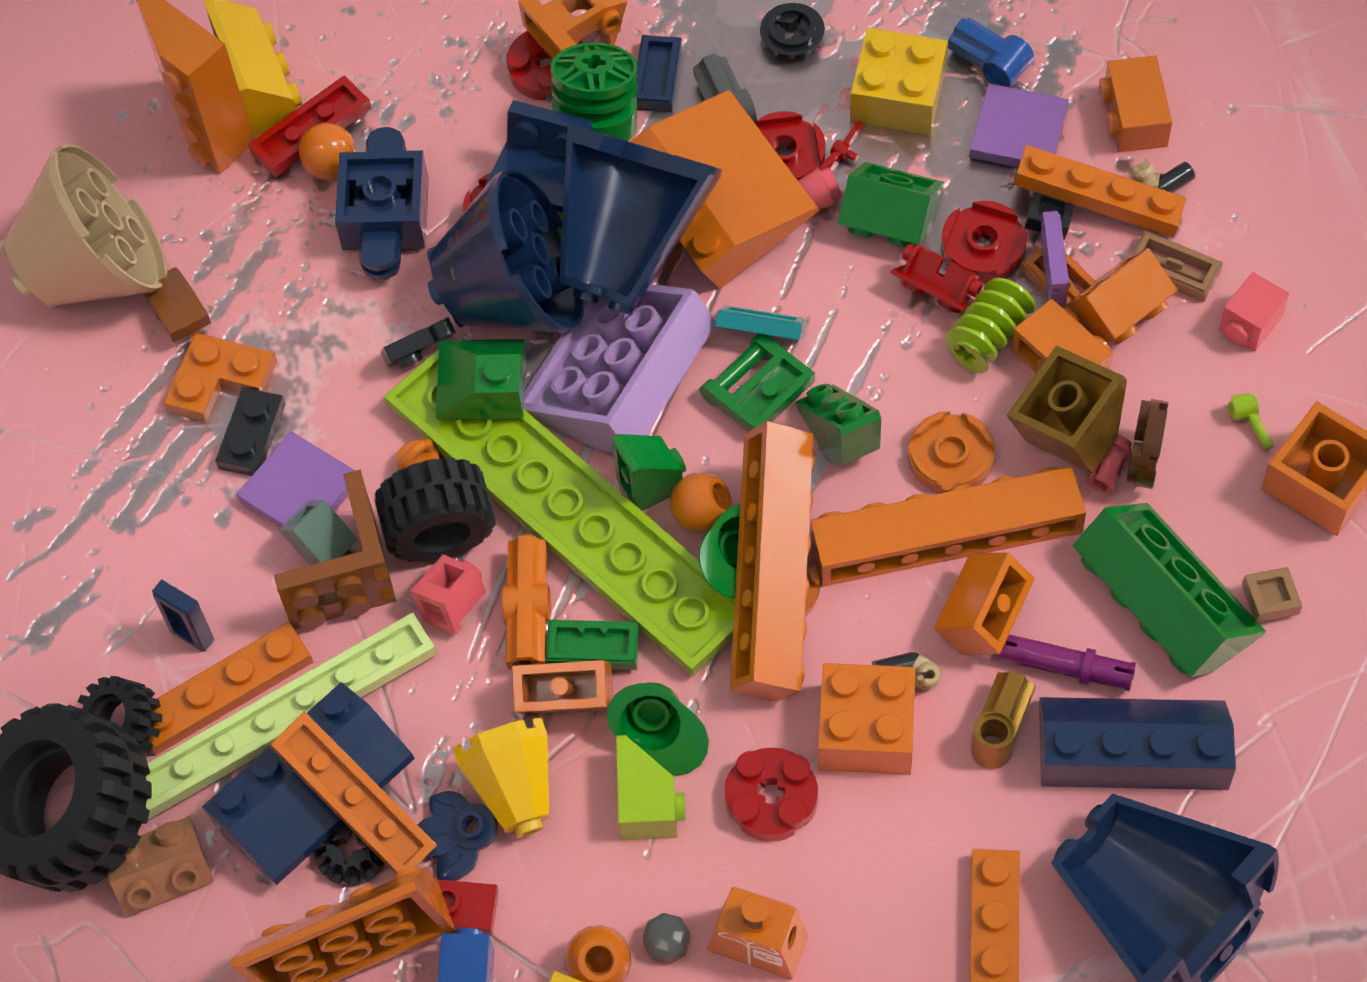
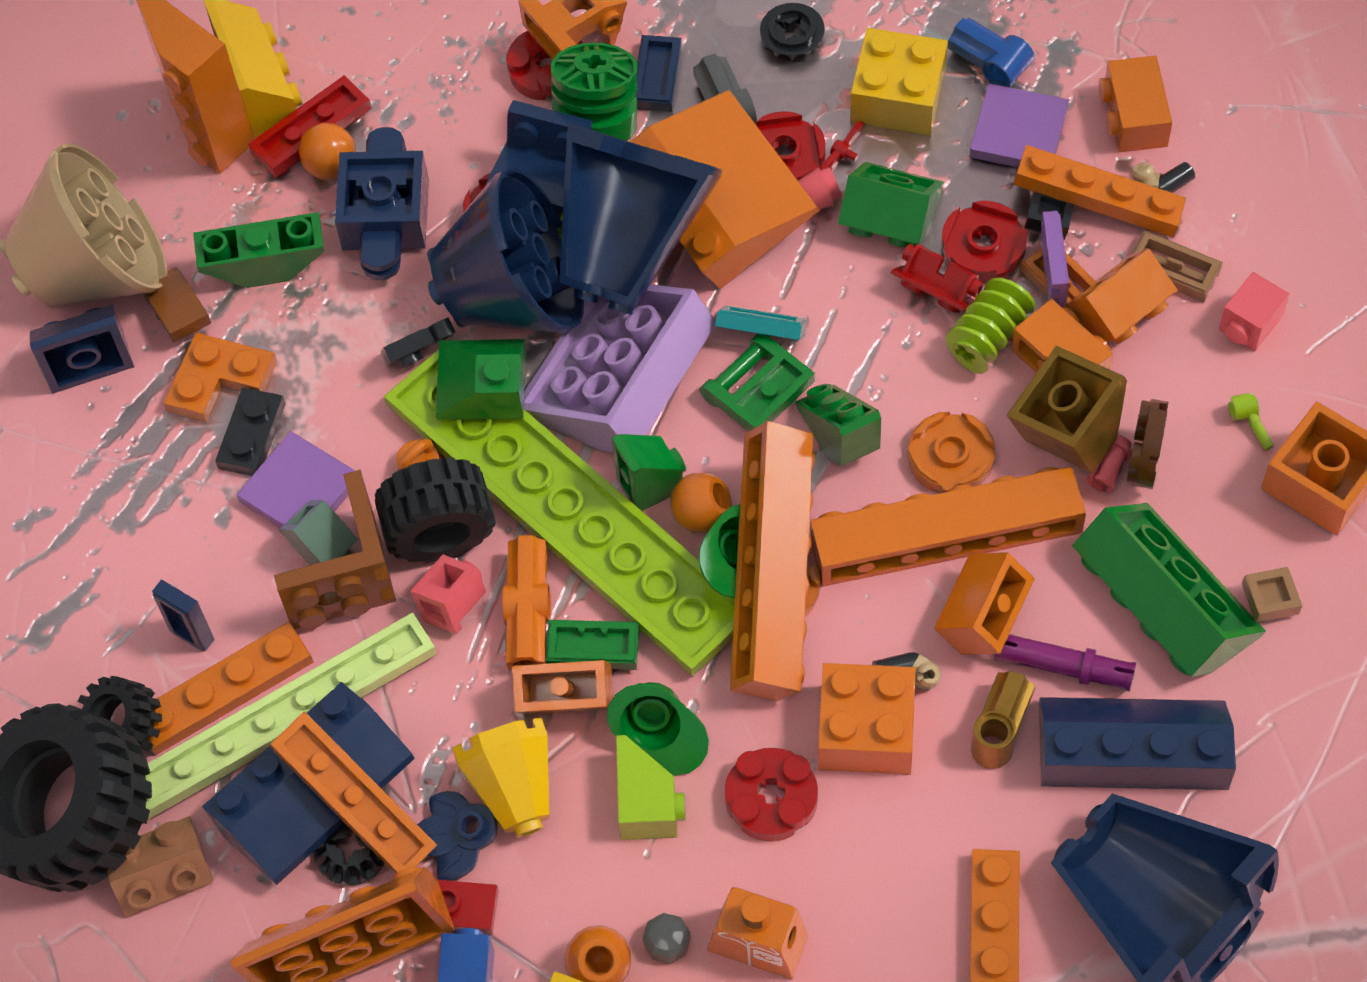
(81, 348): none -> dark blue slope
(260, 250): none -> green slope

